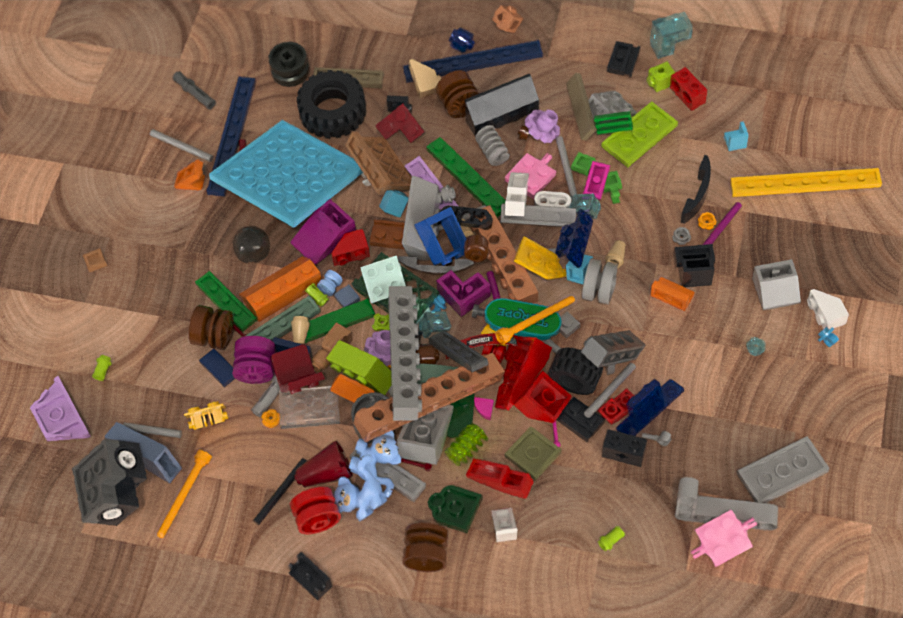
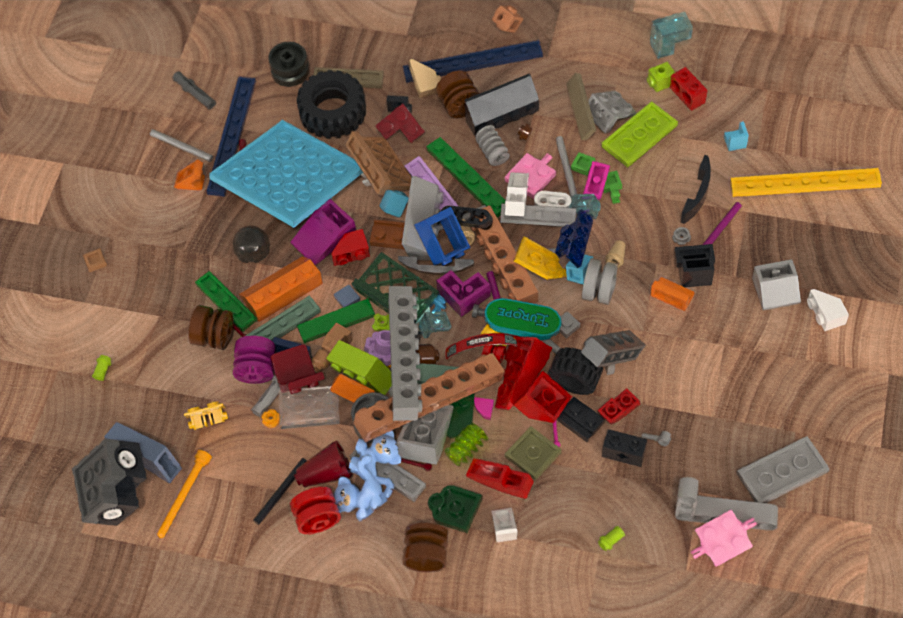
(58, 415): lavender wing -> none
(154, 430): light grey bar -> none
(218, 367): dark blue tile -> none
(299, 329): tan cone -> none
(310, 576): black hinge -> none
(317, 295): lime pin -> none
(330, 282): light blue wheel -> none
(380, 276): light aqua hinge -> none
(448, 193): light grey plate -> none
(458, 351): dark grey tile -> none
(462, 40): clear blue head -> none
(476, 248): reddish brown head -> none
(504, 335): light orange piece -> none
(543, 125): lavender plant -> none
(609, 390): light grey bar -> none
(613, 125): green tile -> none
(623, 58): black plate -> none
(648, 405): clear blue bracket -> none
(709, 217): light orange plate -> none
(752, 349): clear light blue plate -> none
(828, 337): dark azure plate -> none

